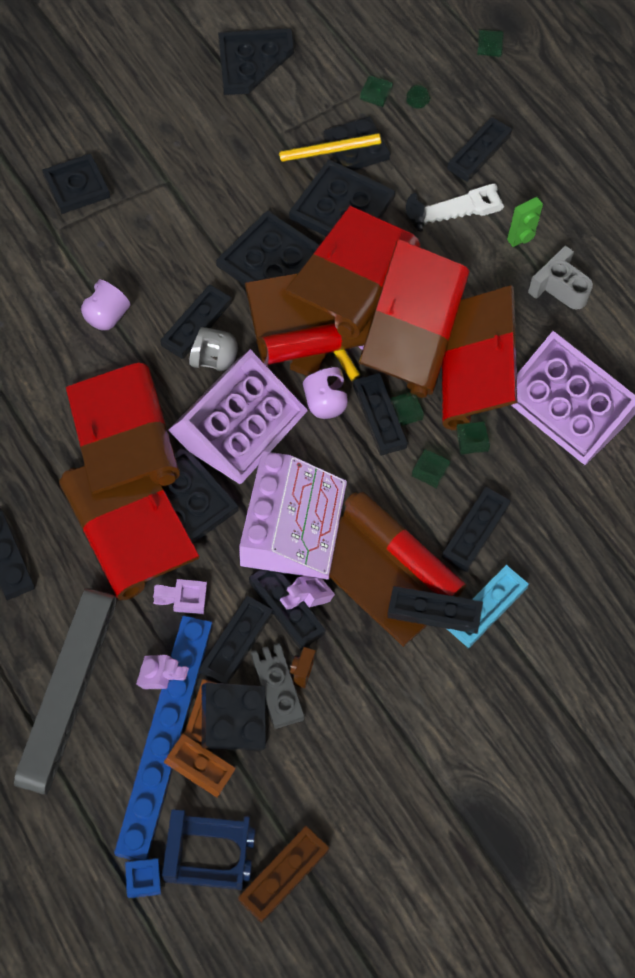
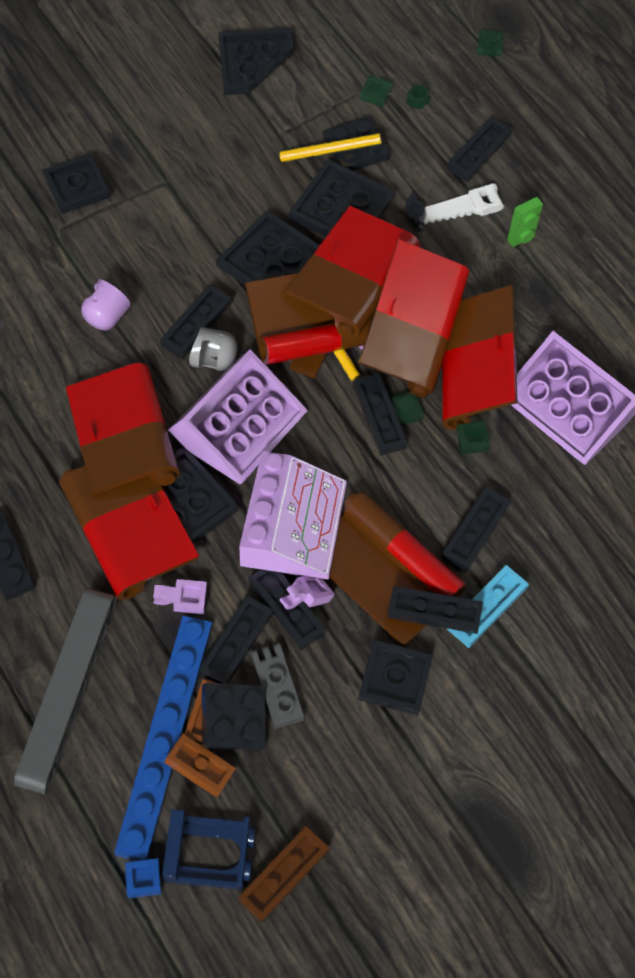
(158, 670): lavender plate -> none
(302, 667): reddish brown plate -> none
(322, 399): lavender helmet -> none
(395, 677): none -> black plate
(430, 468): clear green plate -> none
(562, 281): light grey tile -> none

